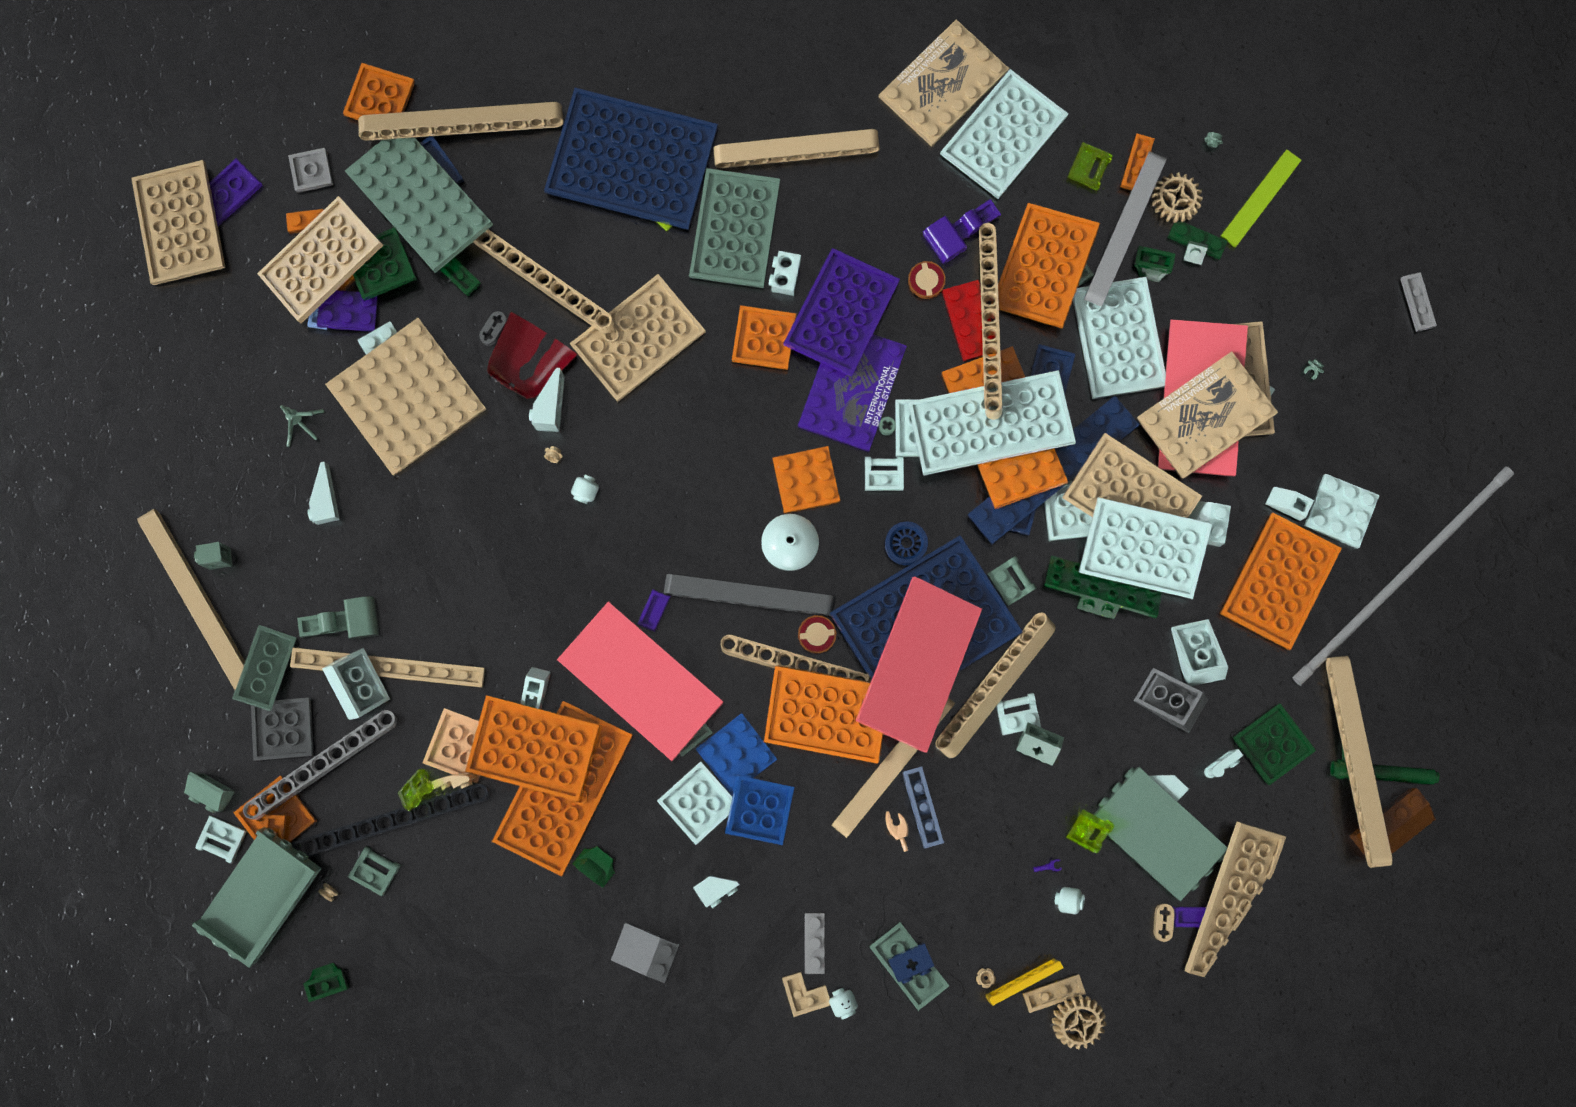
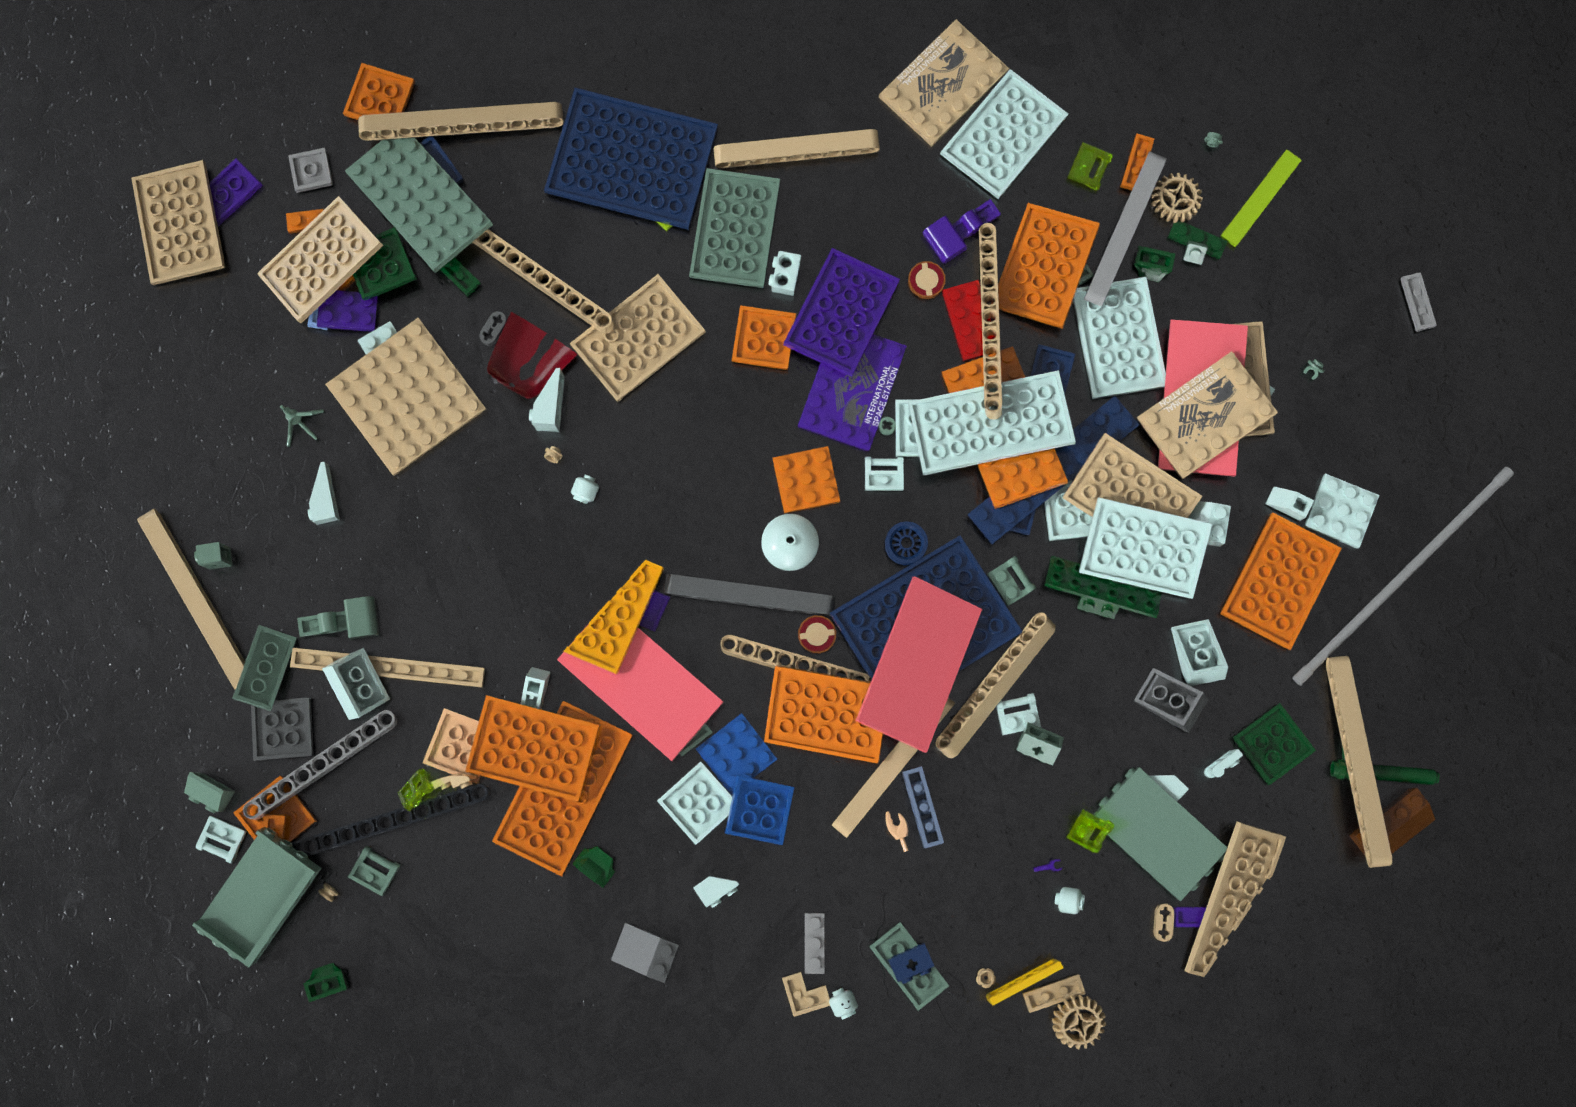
(614, 626): none -> light orange wing

